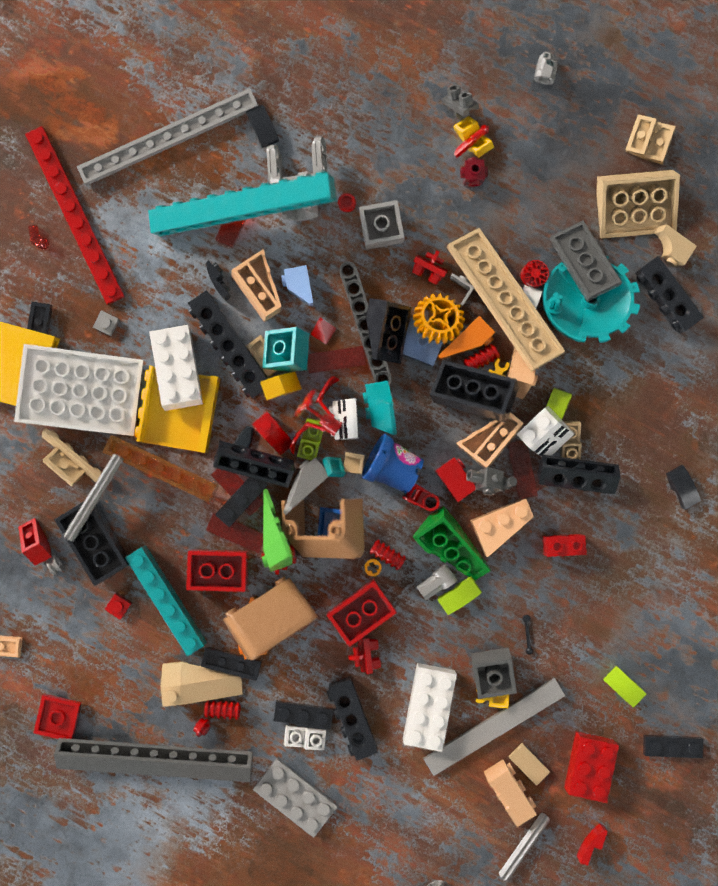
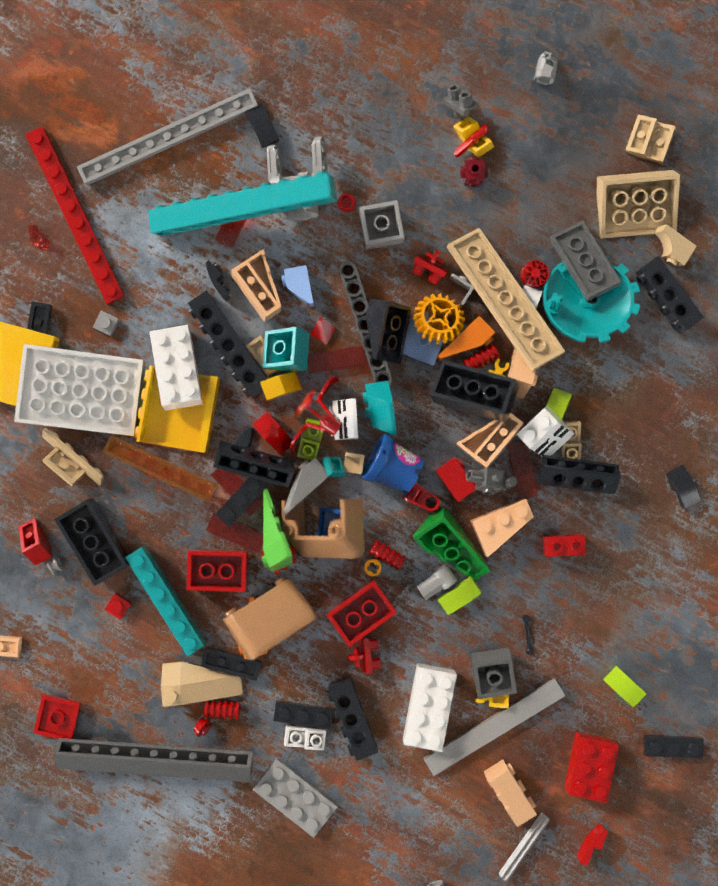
(93, 497): light grey axle -> none
(529, 764): tan tile -> none

